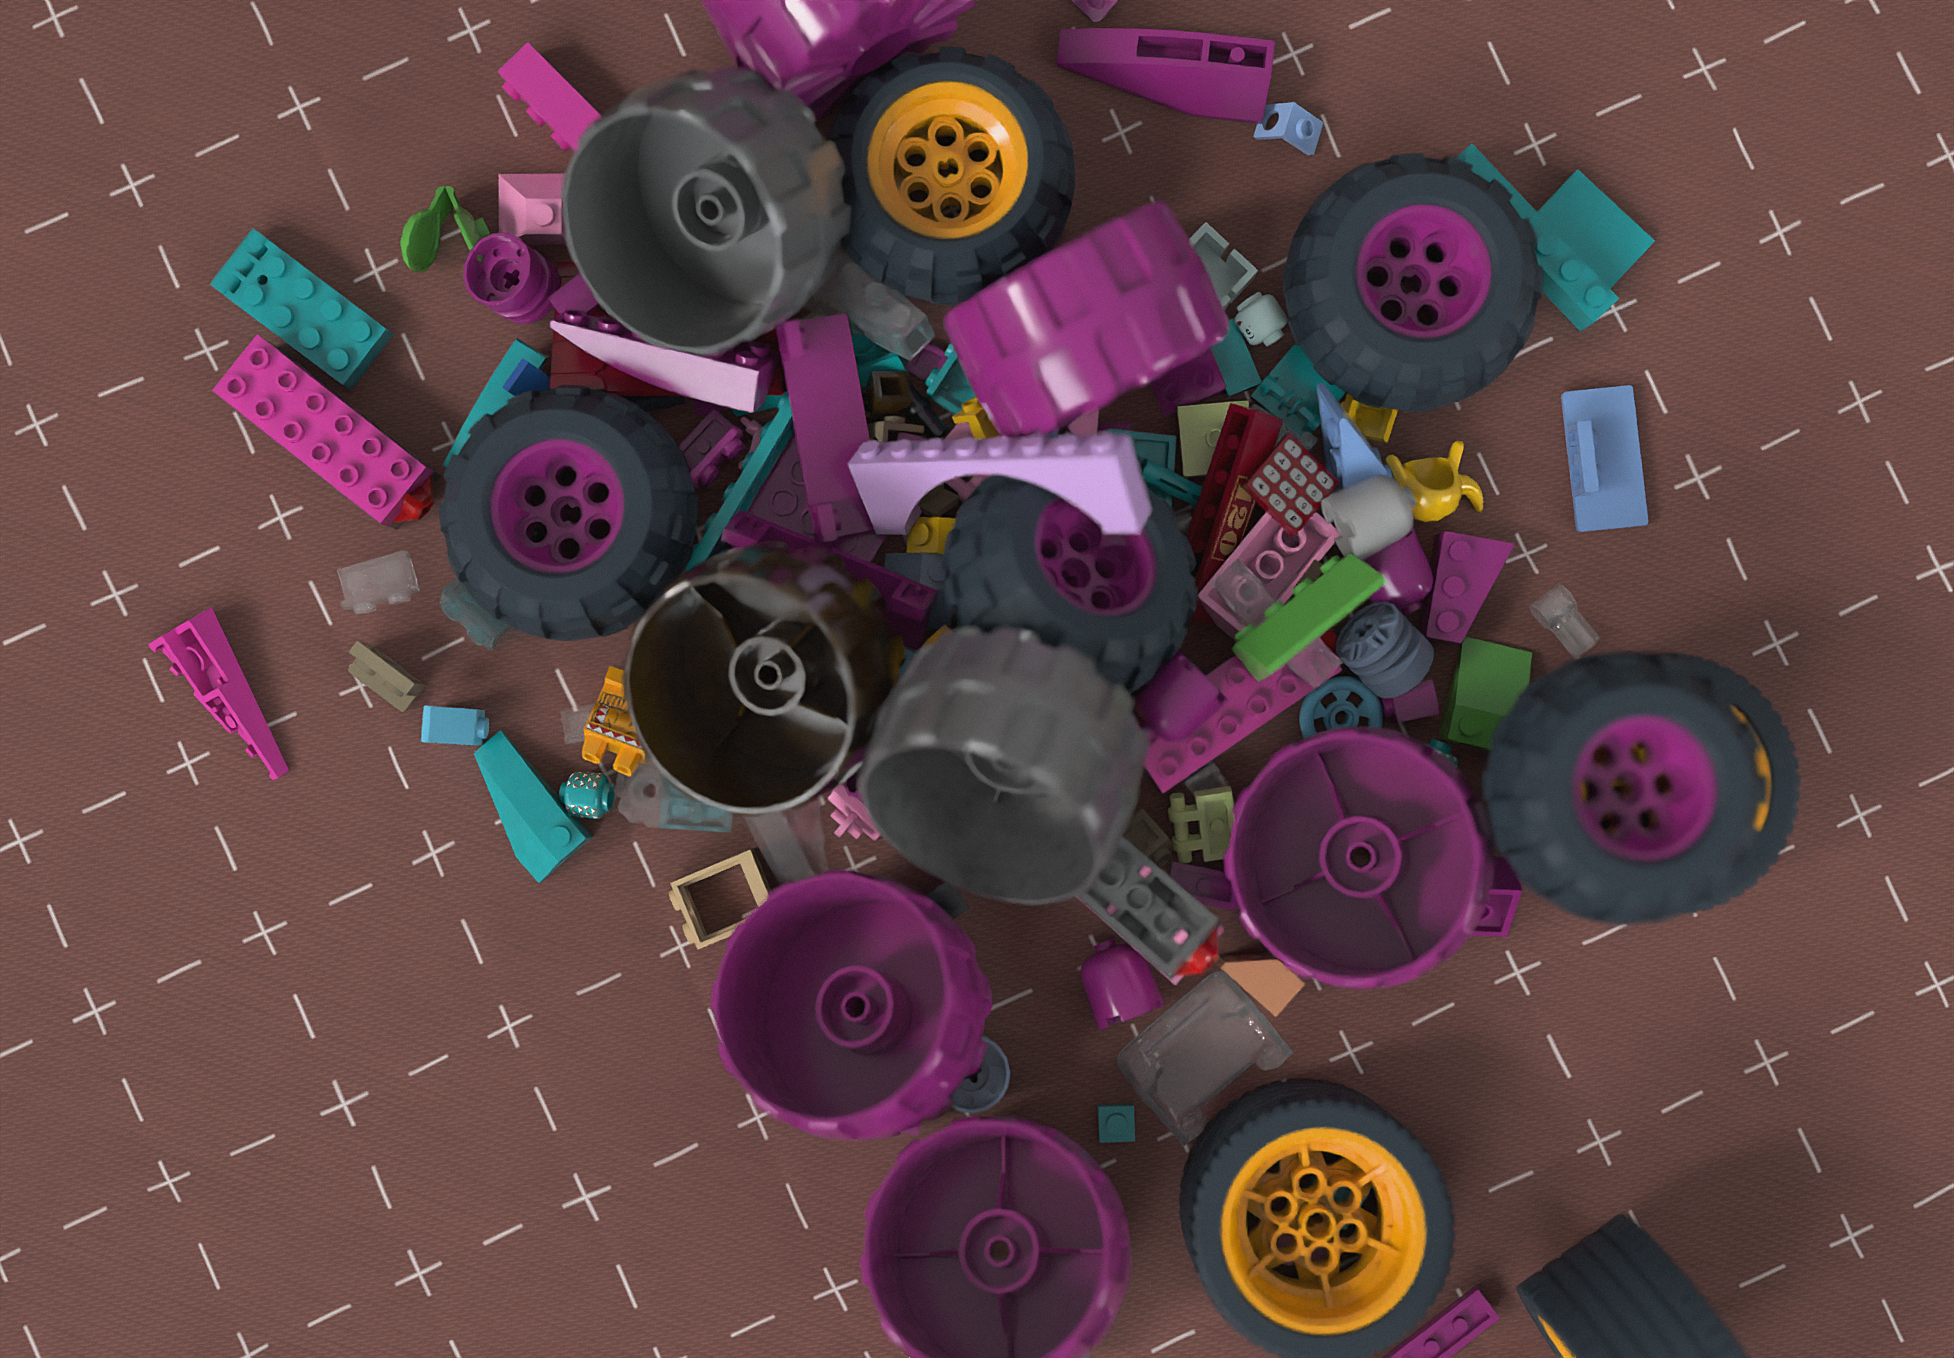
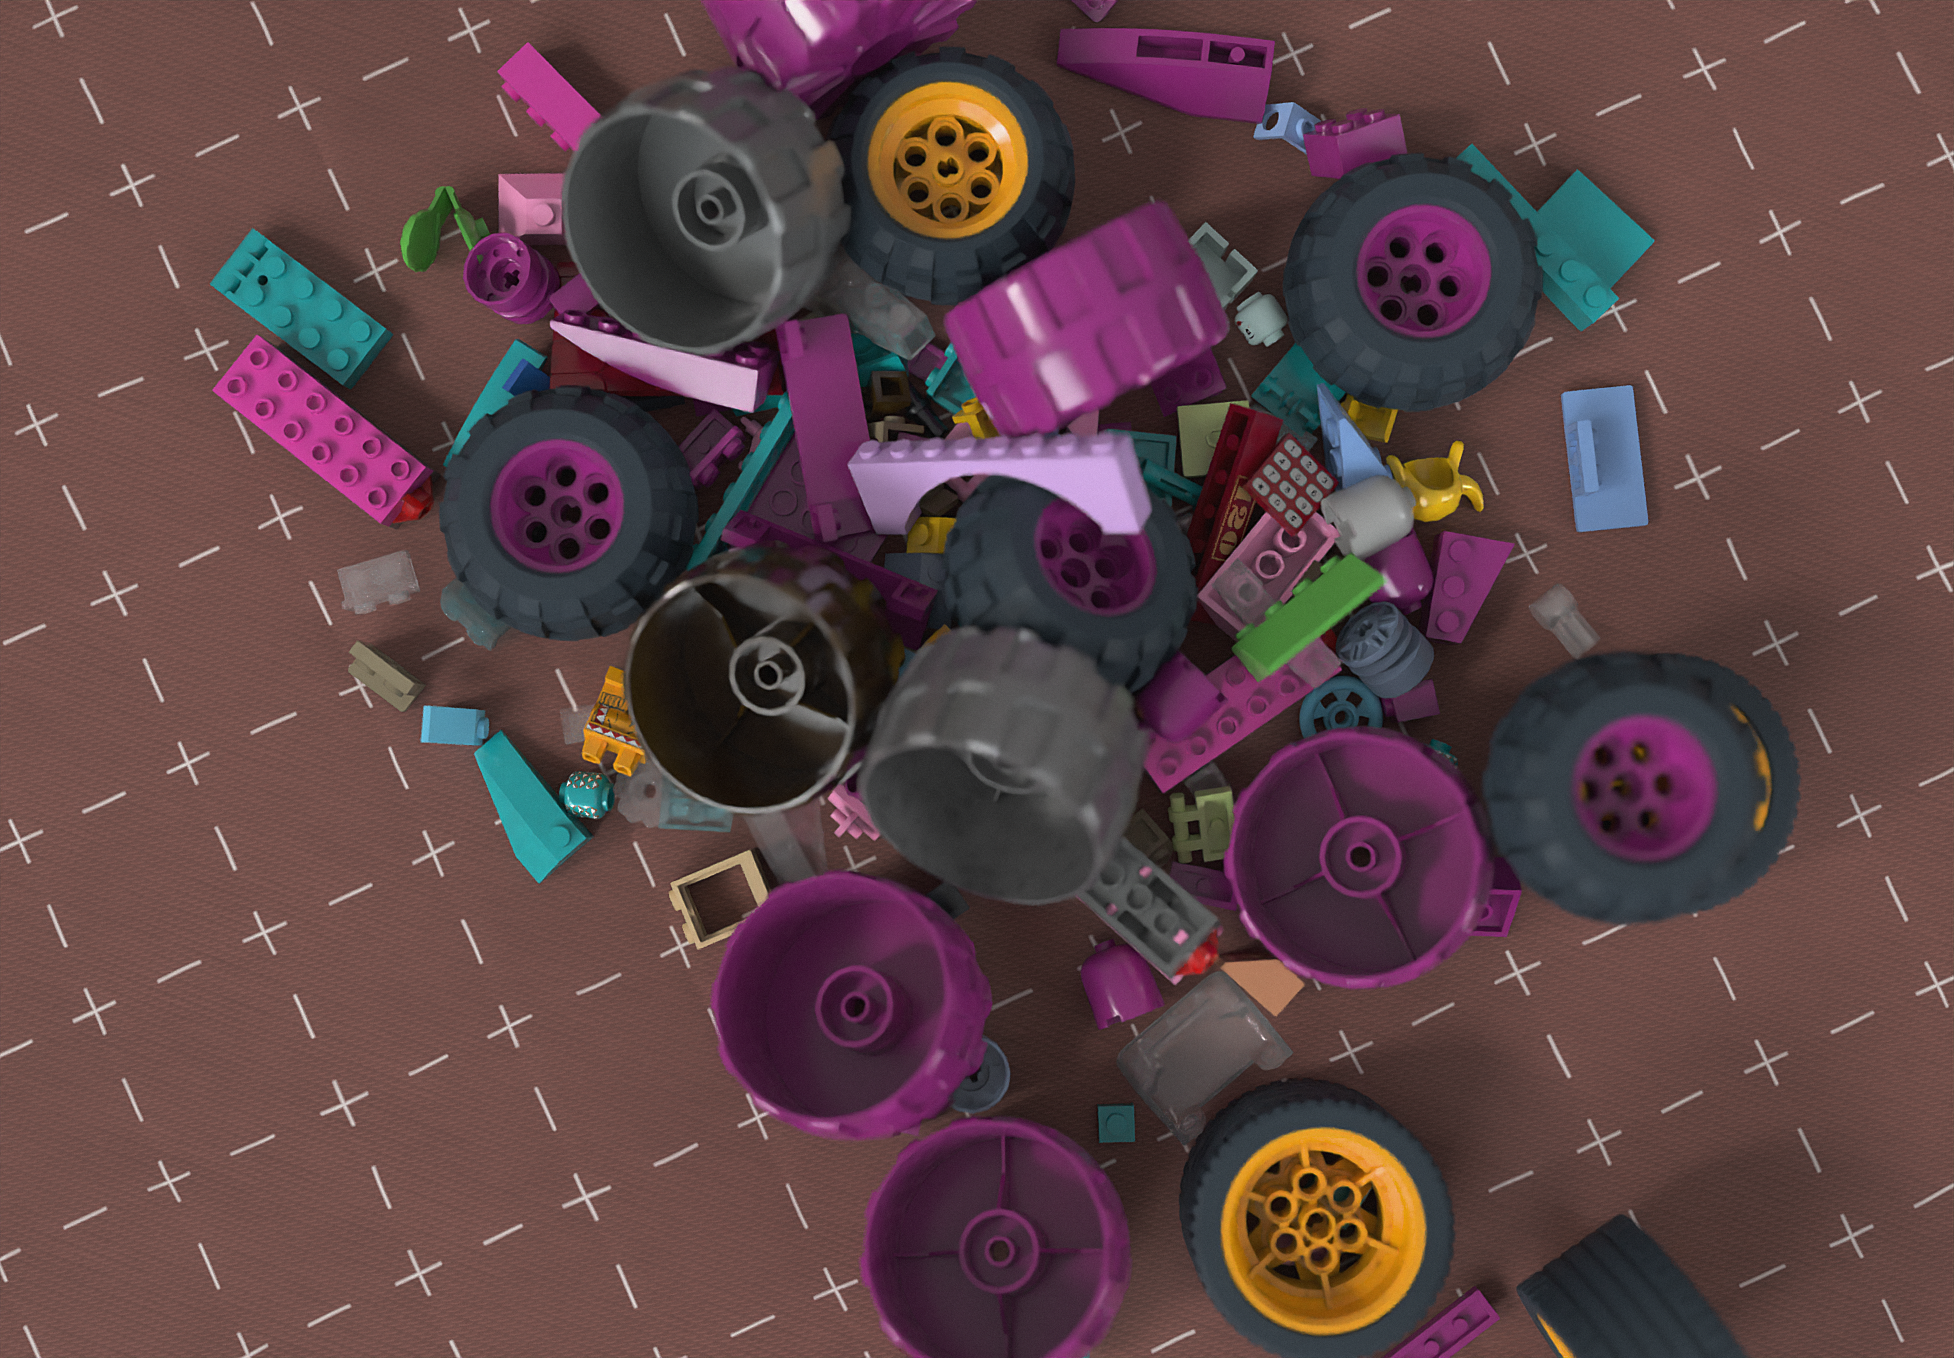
(208, 663): dark pink wedge -> none
(1235, 362): teal tile -> none
(1357, 140): none -> magenta brick
(1482, 691): bright green slope -> none

